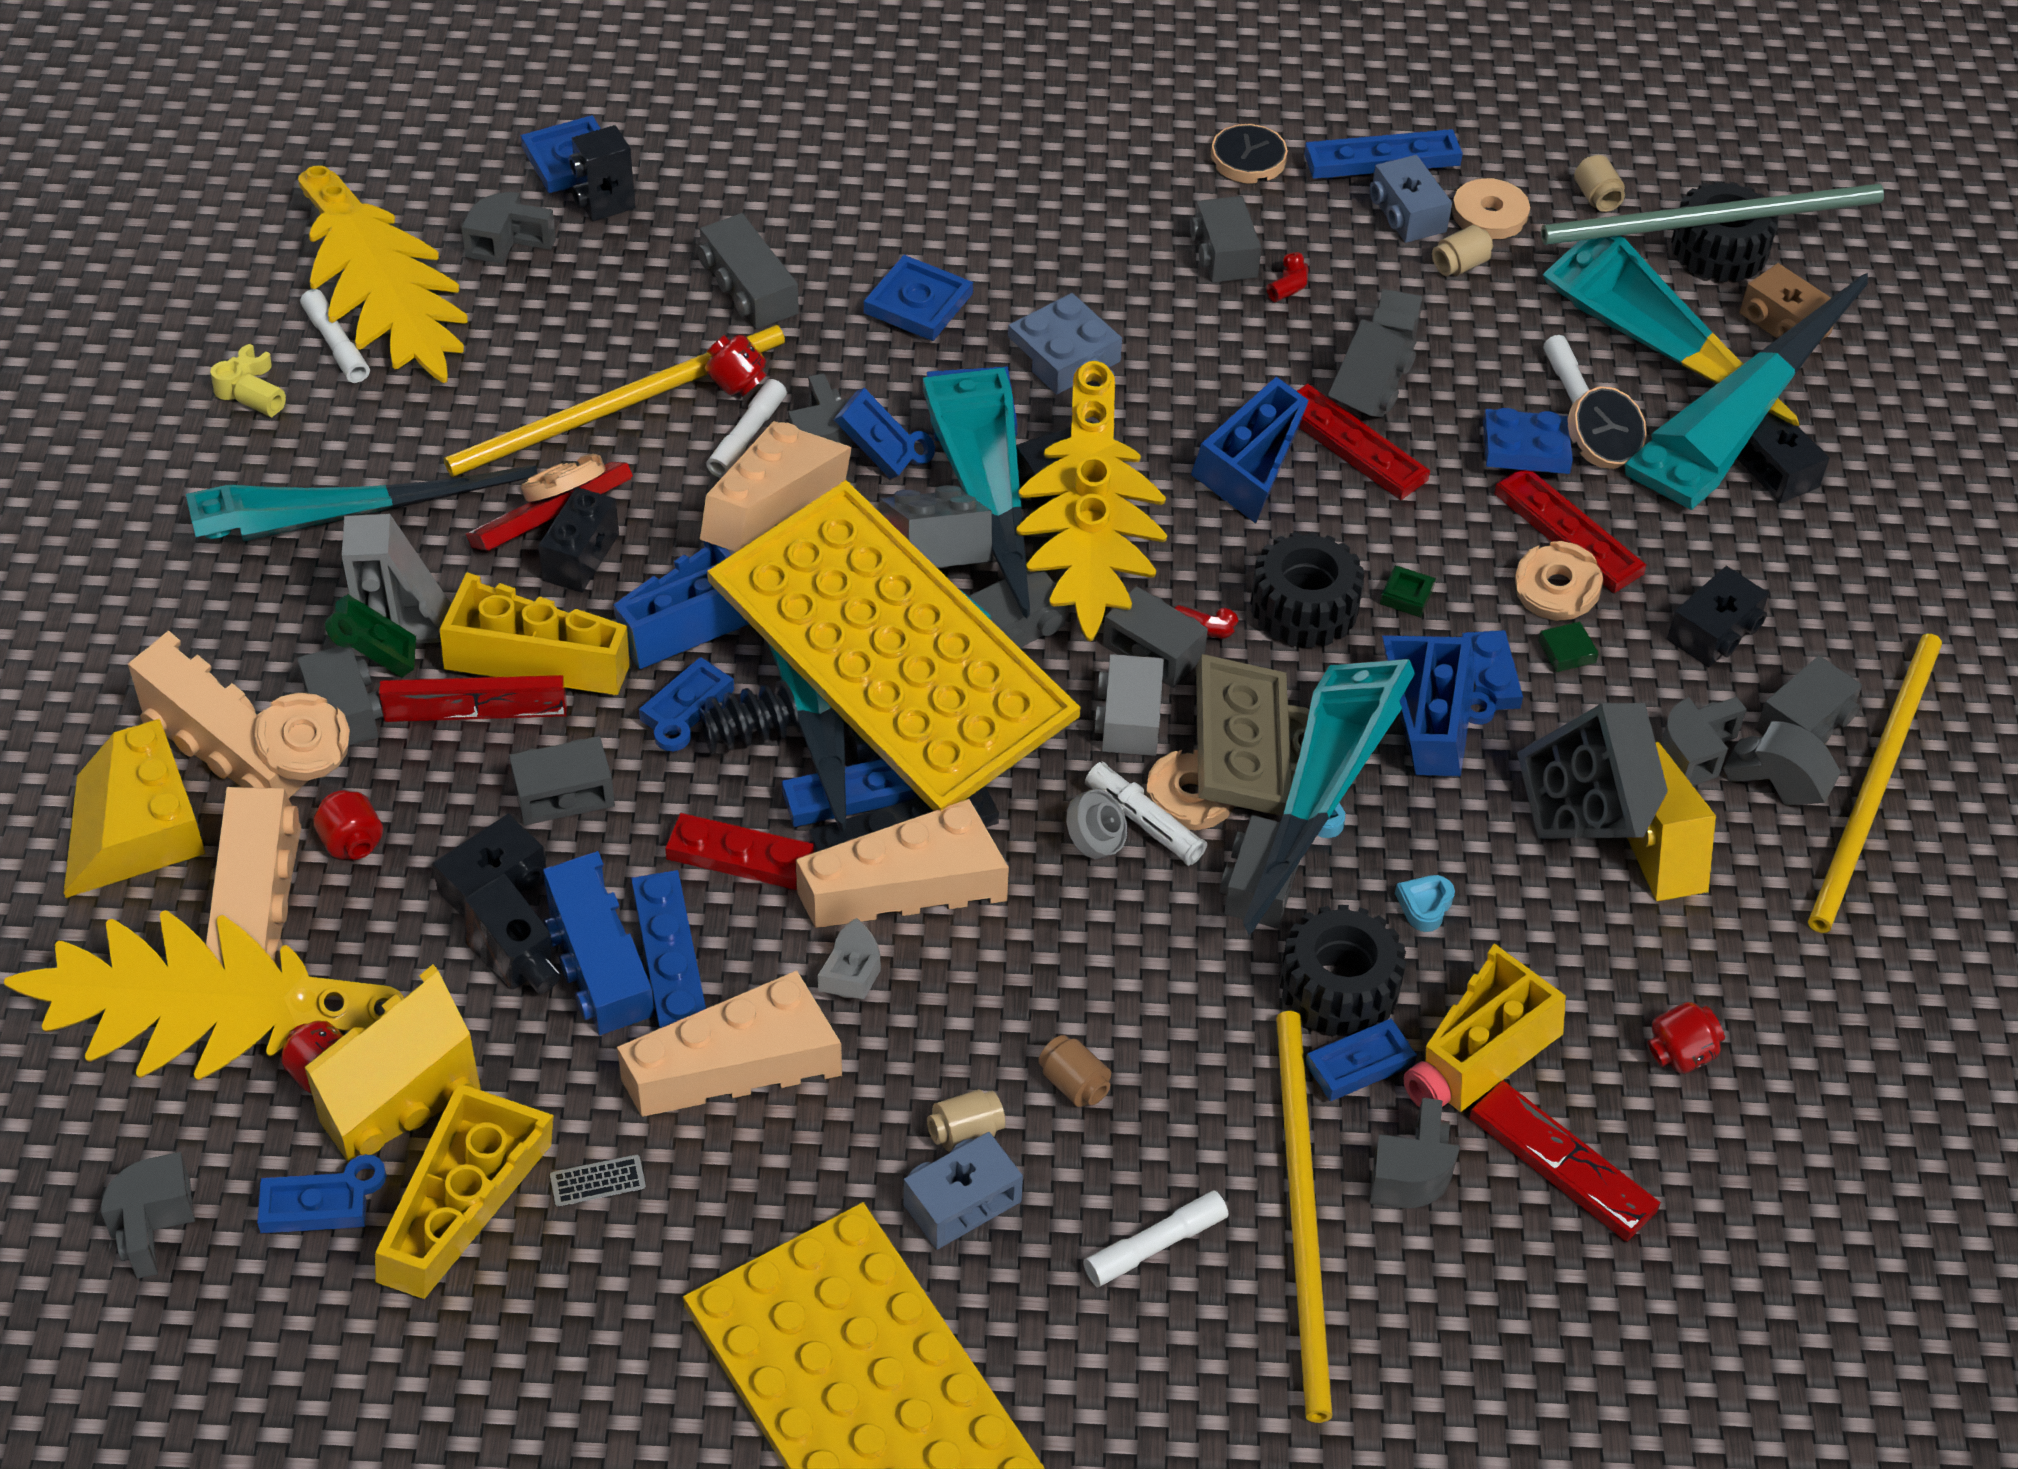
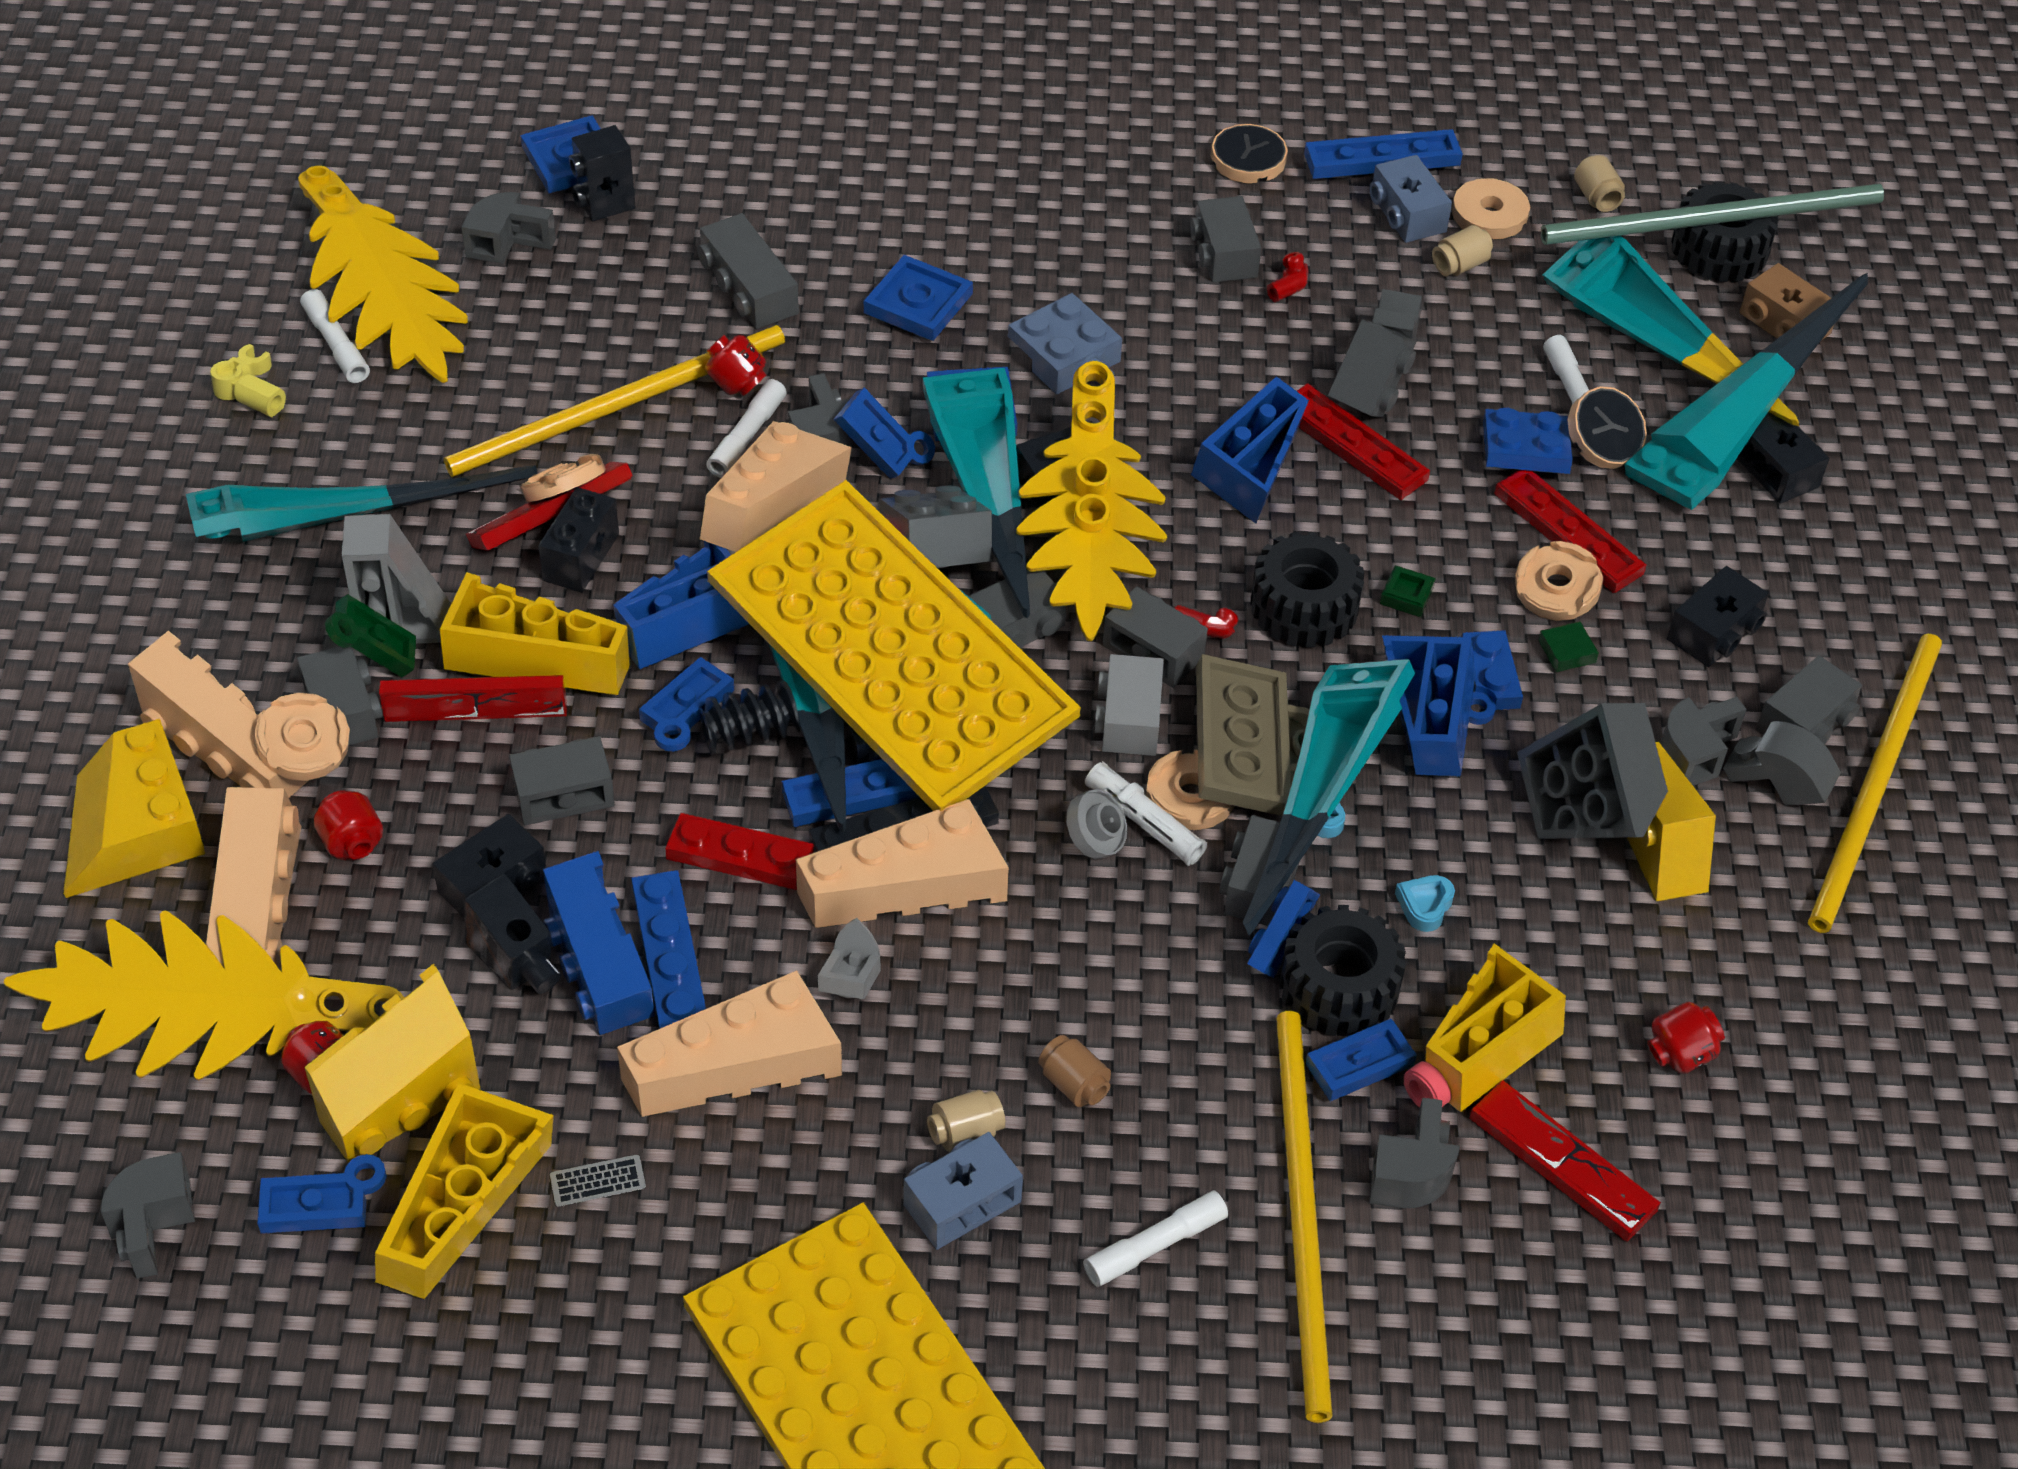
(1269, 944): none -> blue plate

